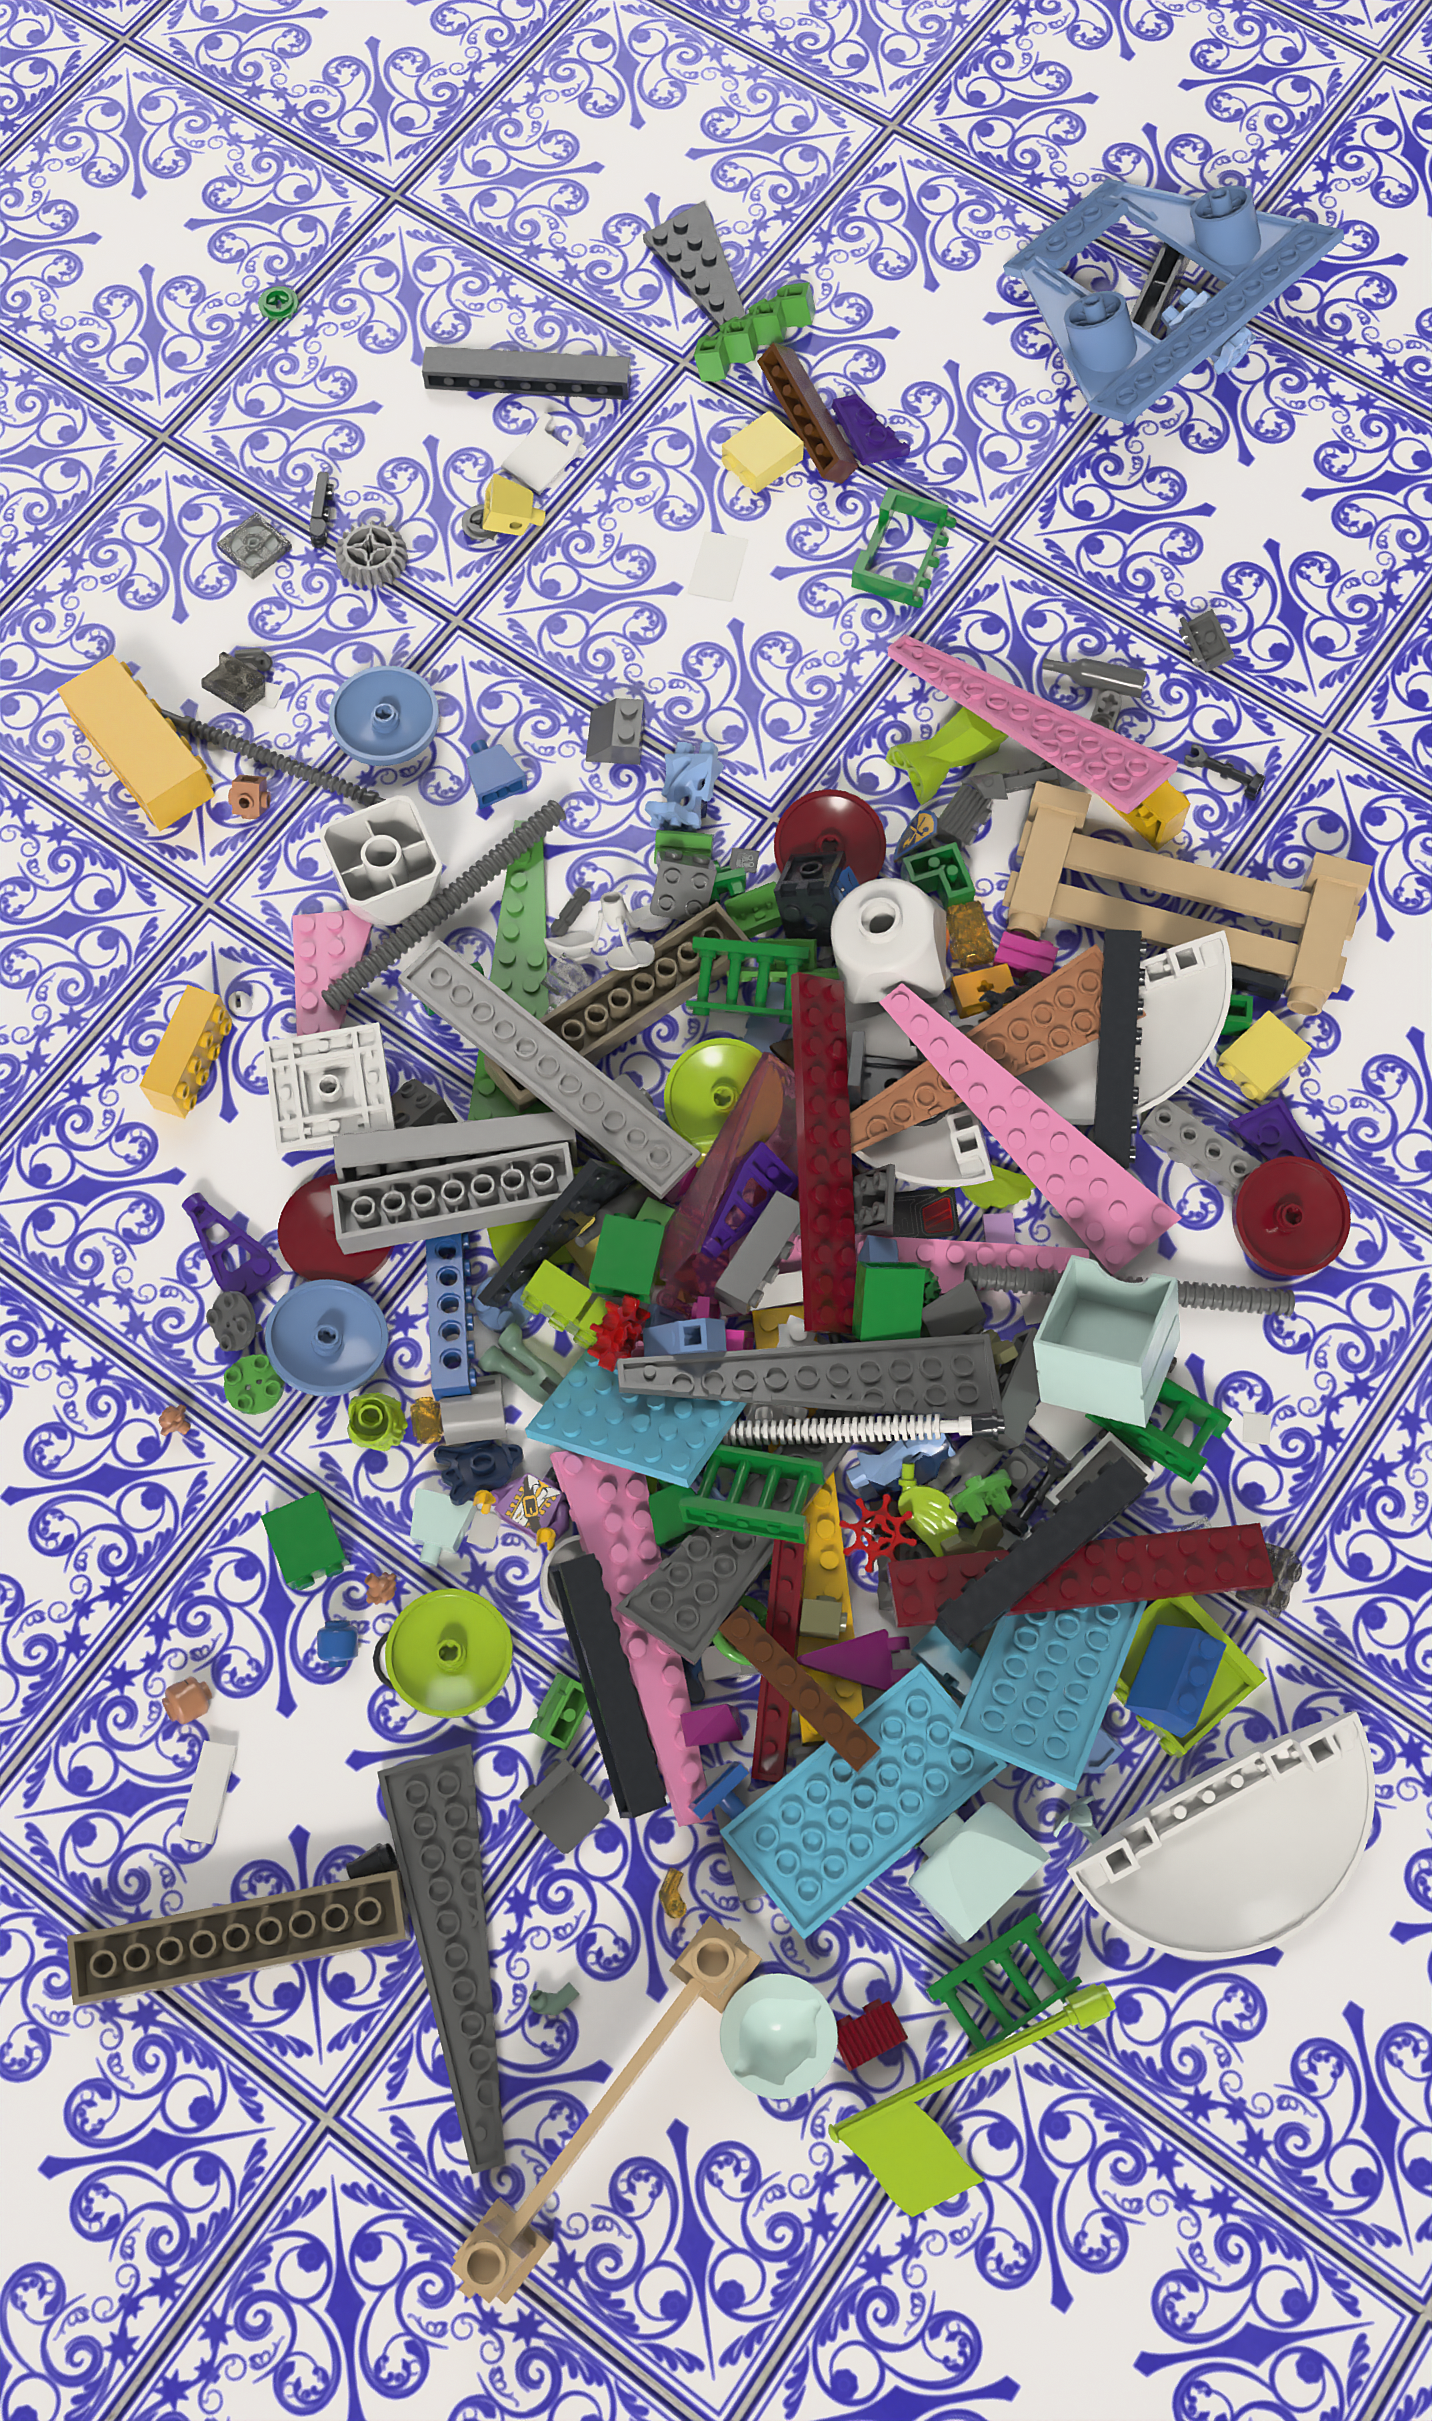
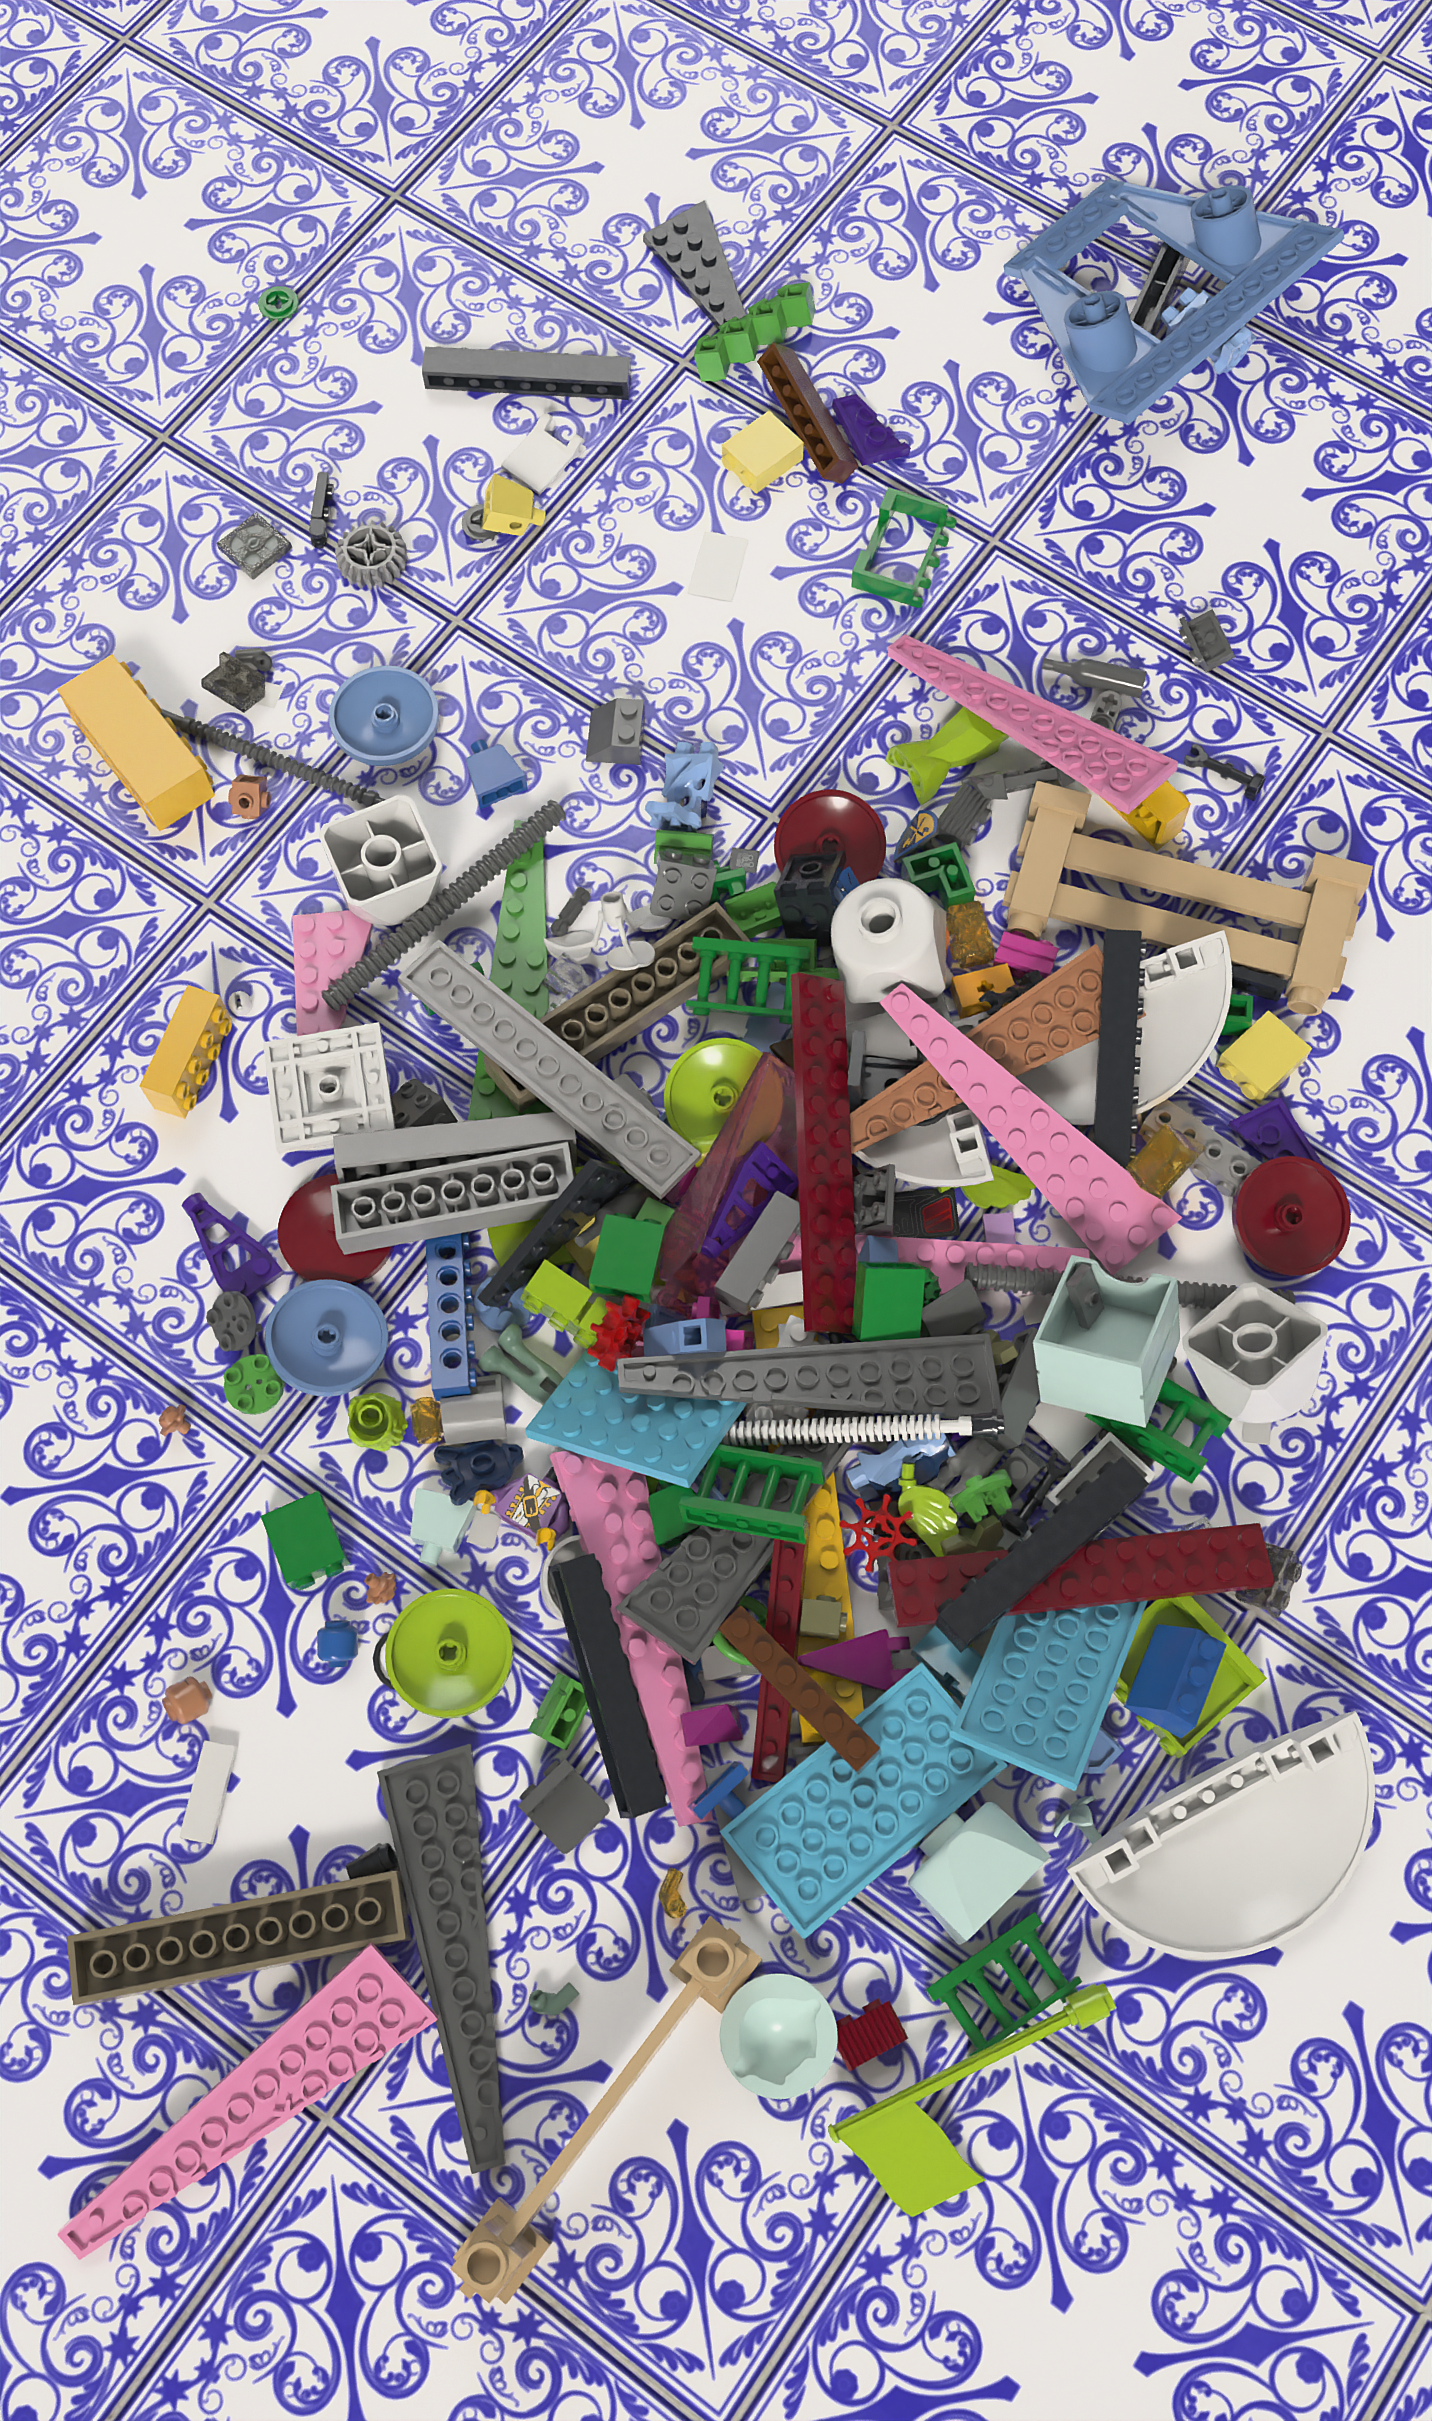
(319, 2046): none -> bright pink wing
(1085, 1296): none -> flat silver plate
(1164, 1160): none -> clear yellow slope
(1257, 1355): none -> white piece

